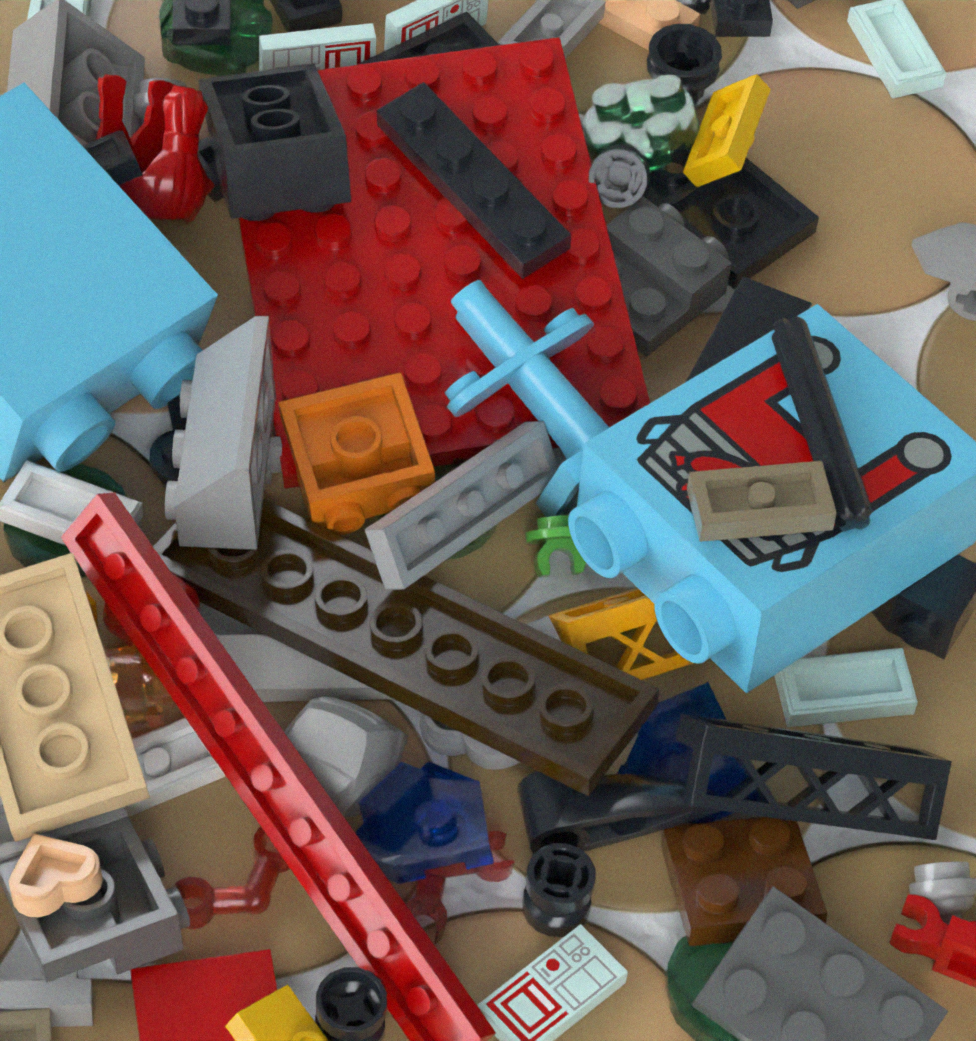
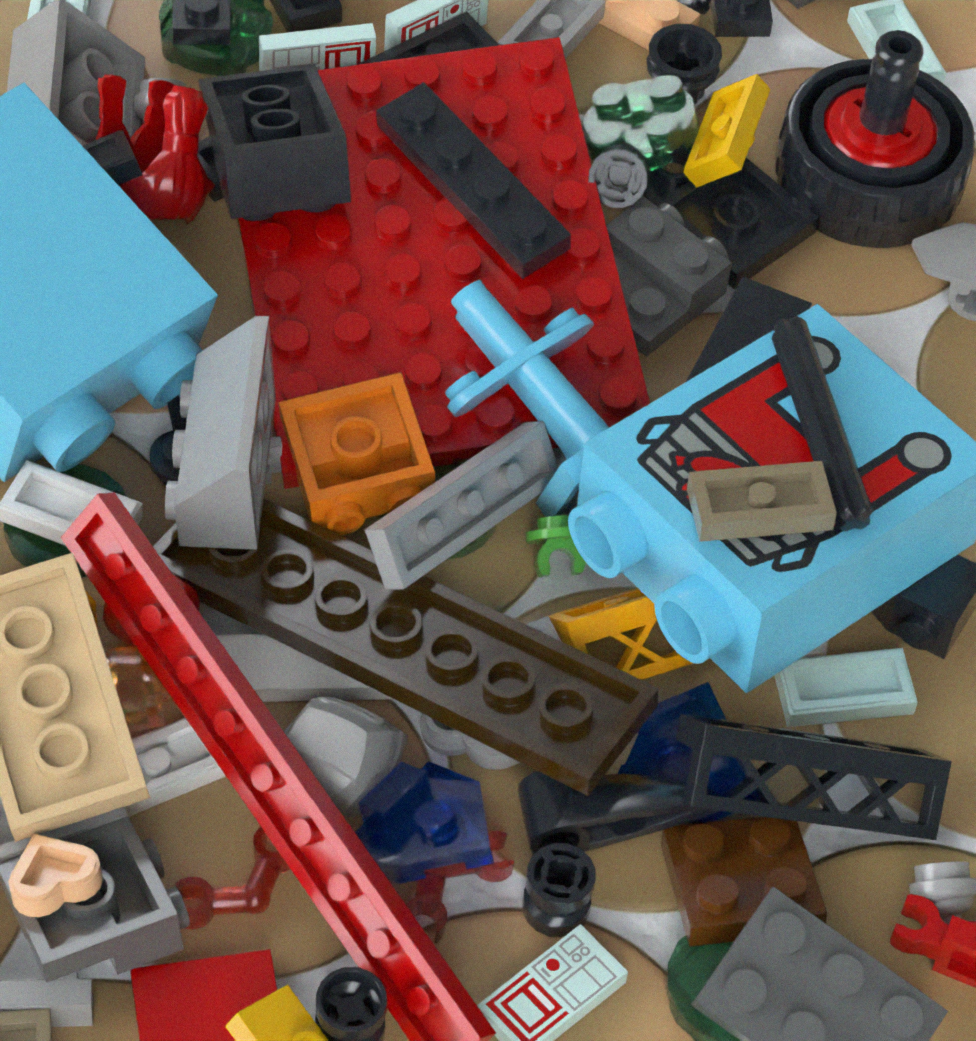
(876, 147): none -> black wheel

